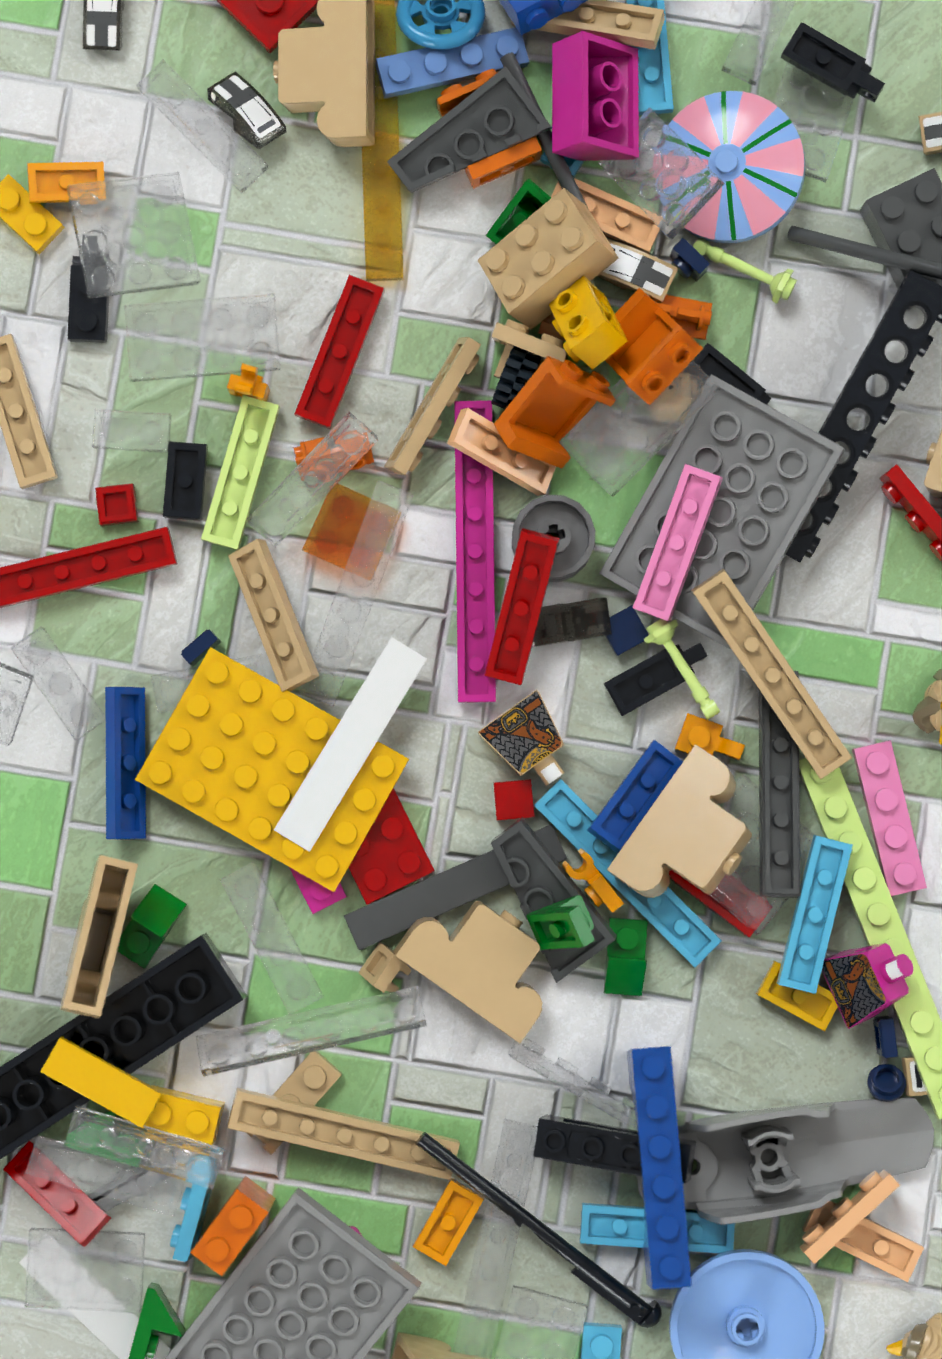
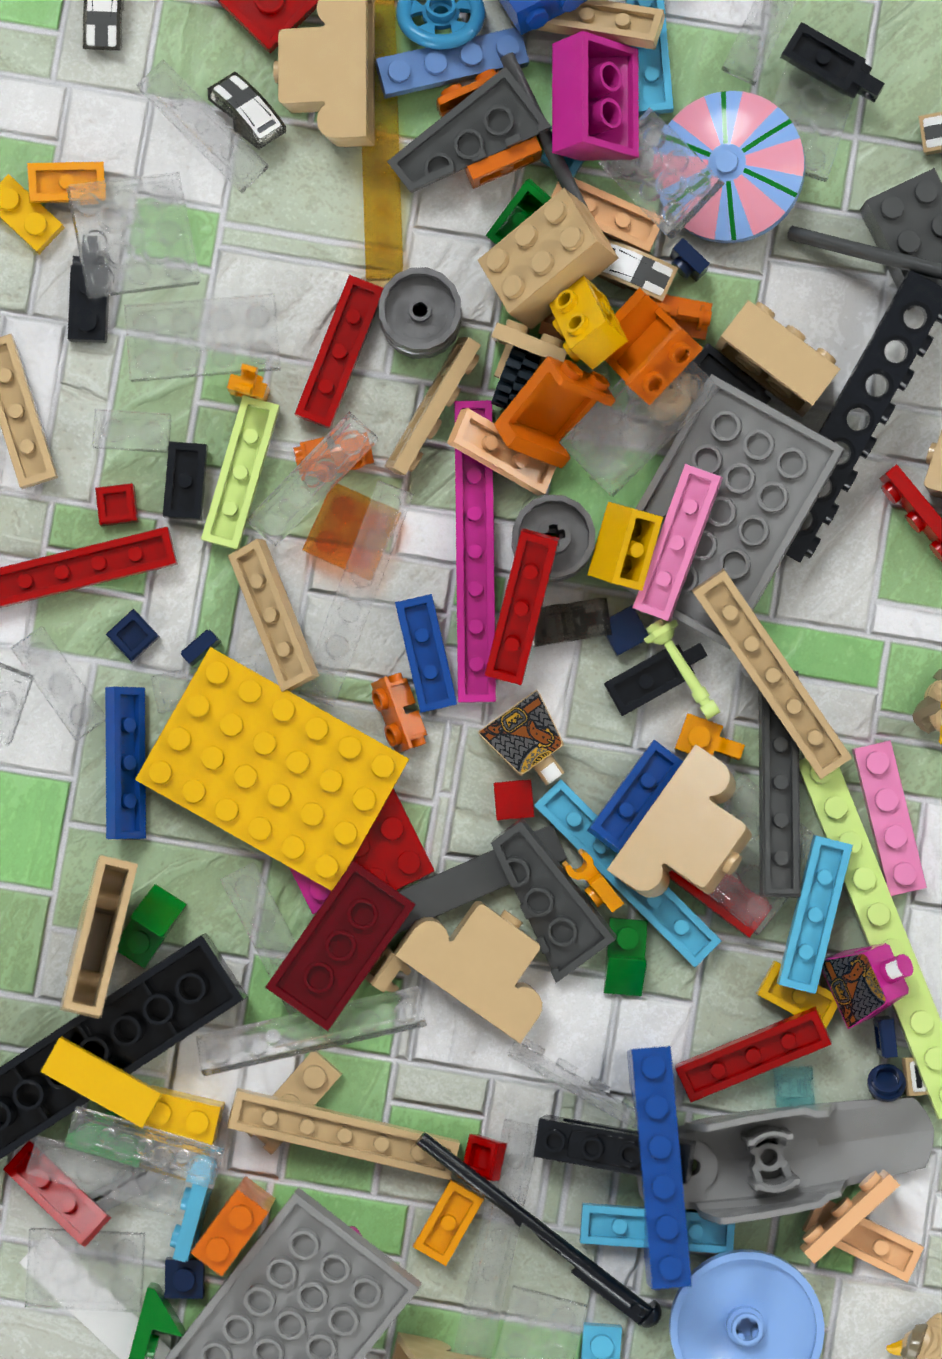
(133, 635): none -> dark blue tile
(184, 1279): none -> dark blue plate
(340, 945): none -> dark red plate
(350, 744): white sticker -> none
(401, 729): none -> orange hinge
(413, 291): none -> flat silver wheel
(426, 653): none -> blue plate
(485, 1156): none -> red tile
(562, 924): green slope -> none
(625, 546): none -> yellow brick
(753, 1054): none -> red plate
(777, 357): none -> tan brick
(780, 285): yellowish green piece -> none
(793, 1086): none -> clear light blue tile

